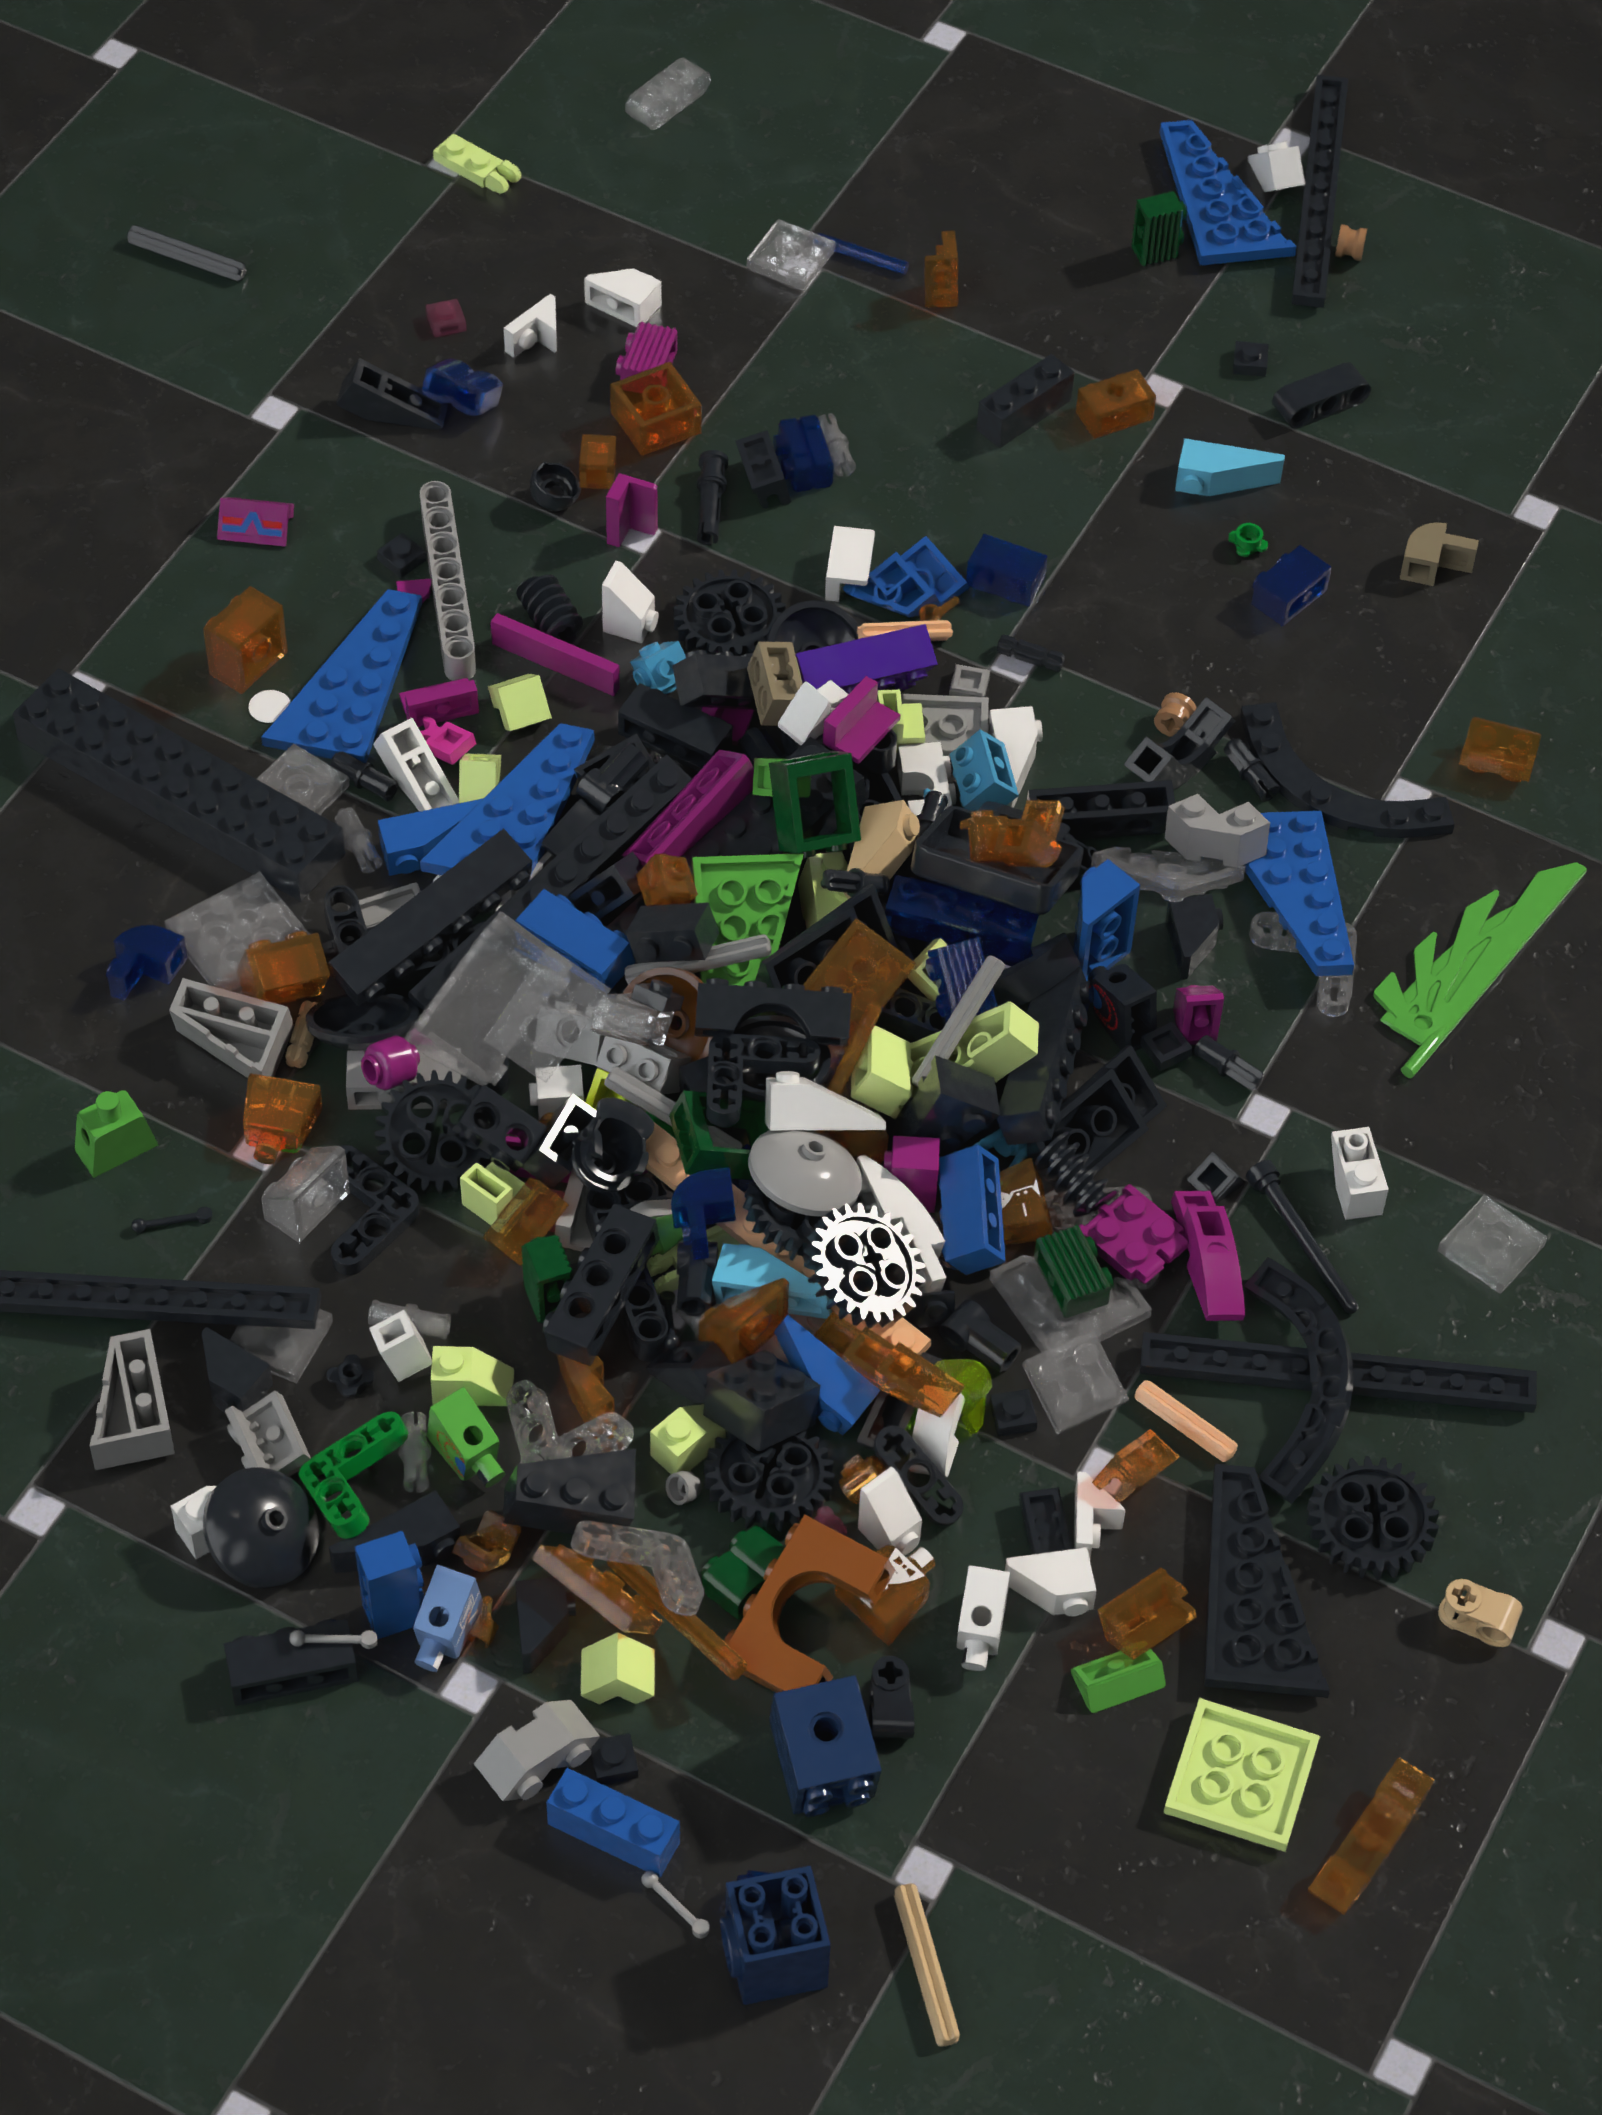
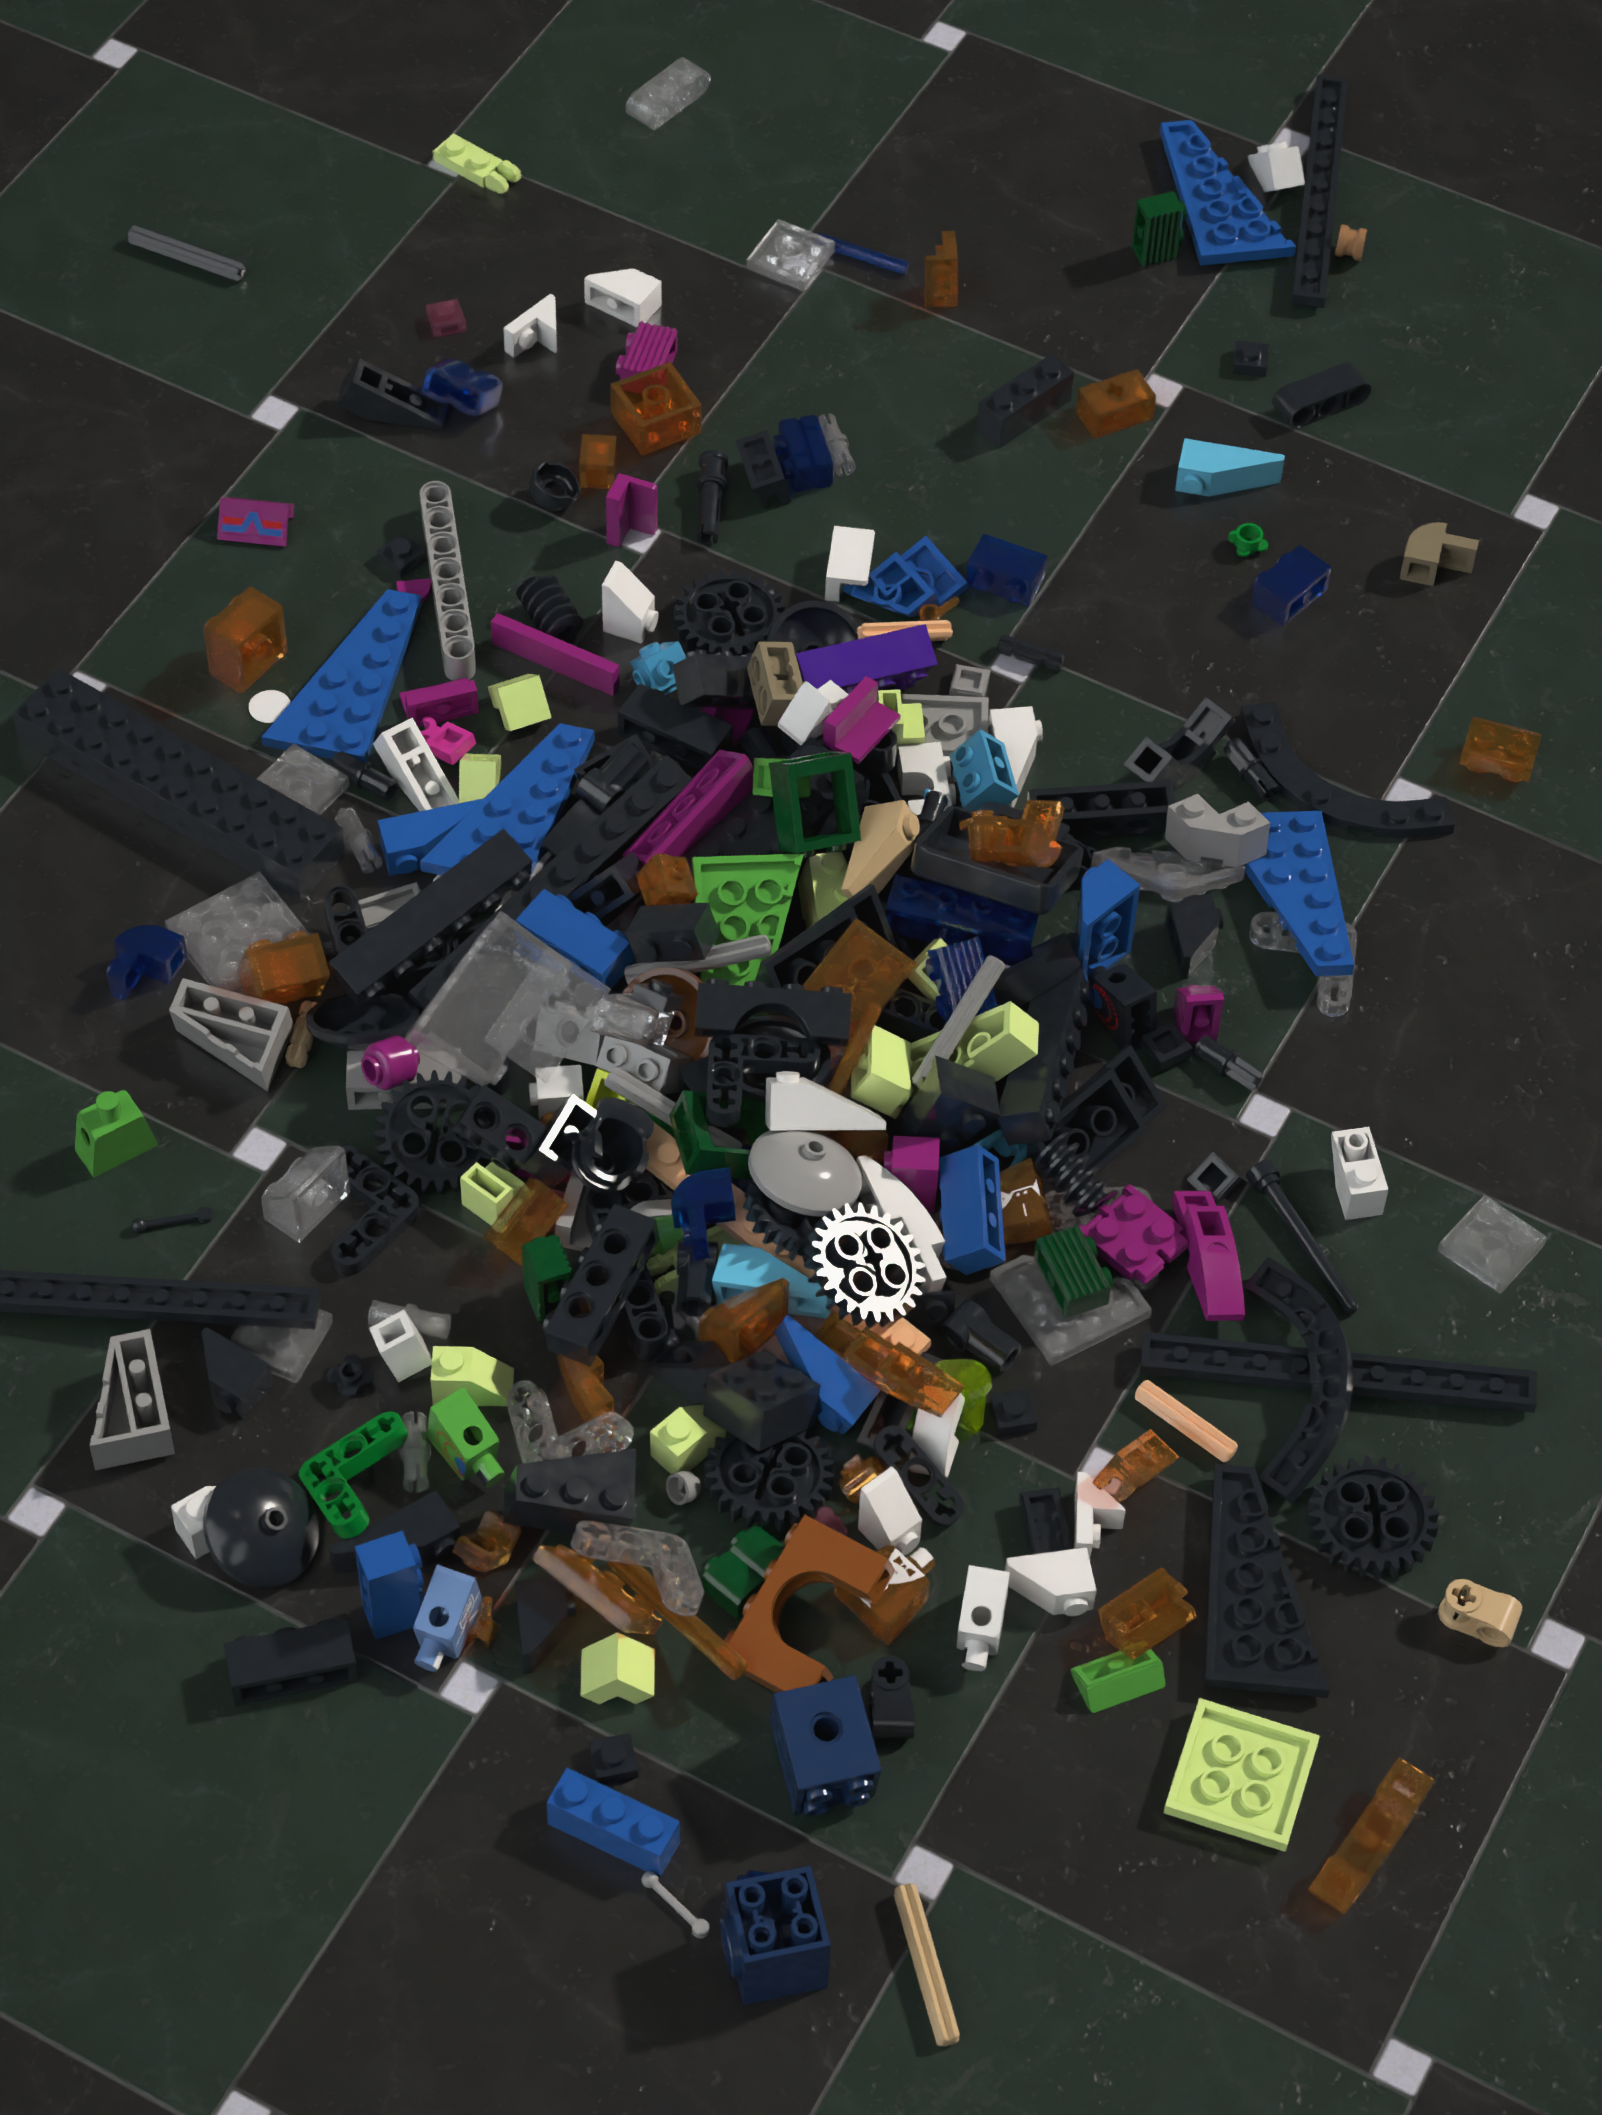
(268, 1435): light grey bracket -> none
(279, 1115): clear orange torso -> none
(367, 1639): light grey hinge -> none
(522, 1758): light grey brick -> none
(854, 881): black axle -> none
(1075, 1381): clear plate -> none
(1174, 713): medium nougat wheel -> none
(1464, 972): bright green animal -> none

